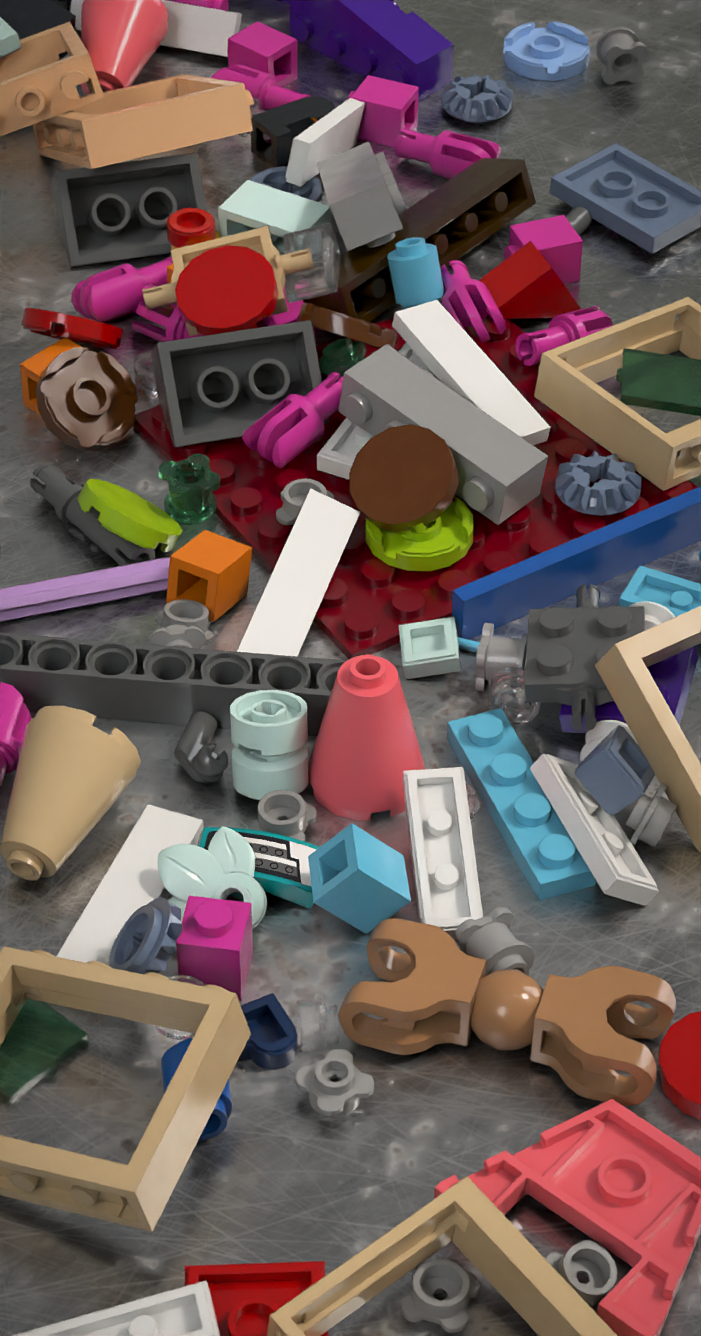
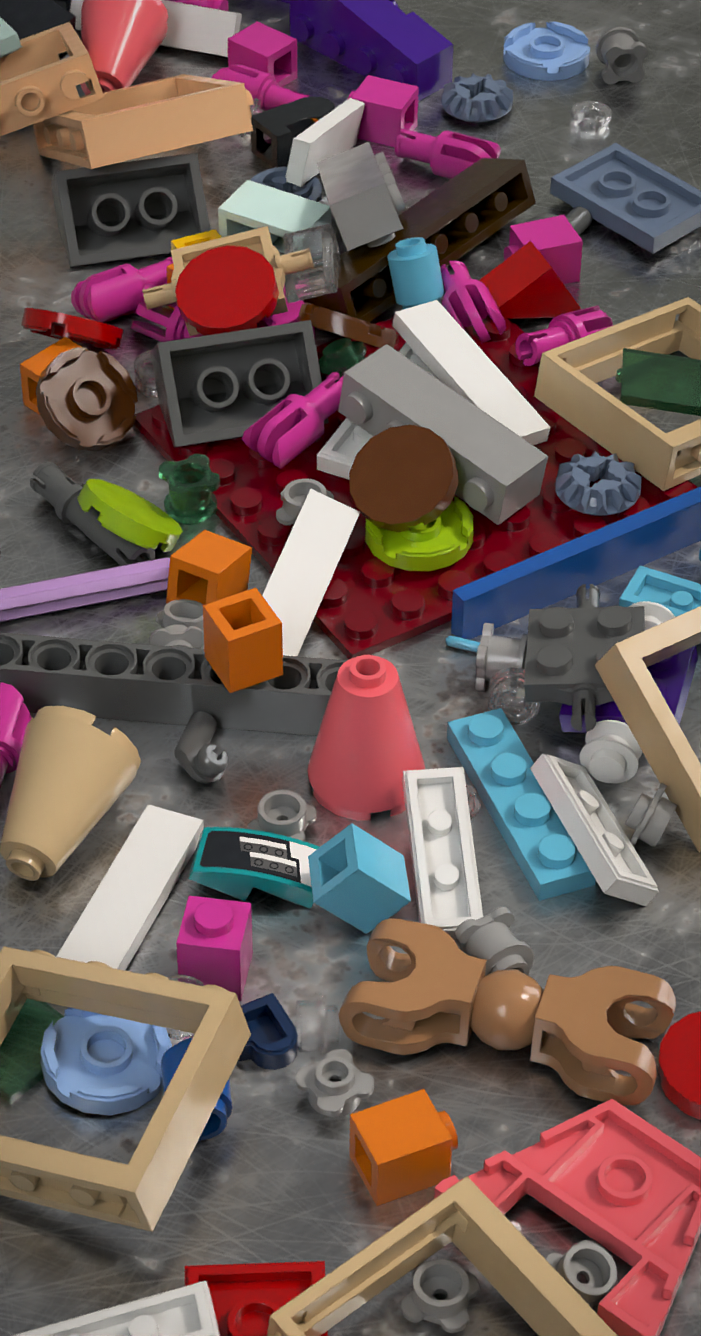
(103, 1061): none -> light blue tile
(147, 938): sand blue gear -> none
(190, 227): red tile -> none
(213, 872): light aqua plate -> none
(243, 640): none -> orange brick
(269, 743): light aqua wheel -> none
(402, 1146): none -> orange brick
(429, 648): light aqua tile -> none
(590, 120): none -> clear bush
(616, 771): sand blue slope -> none

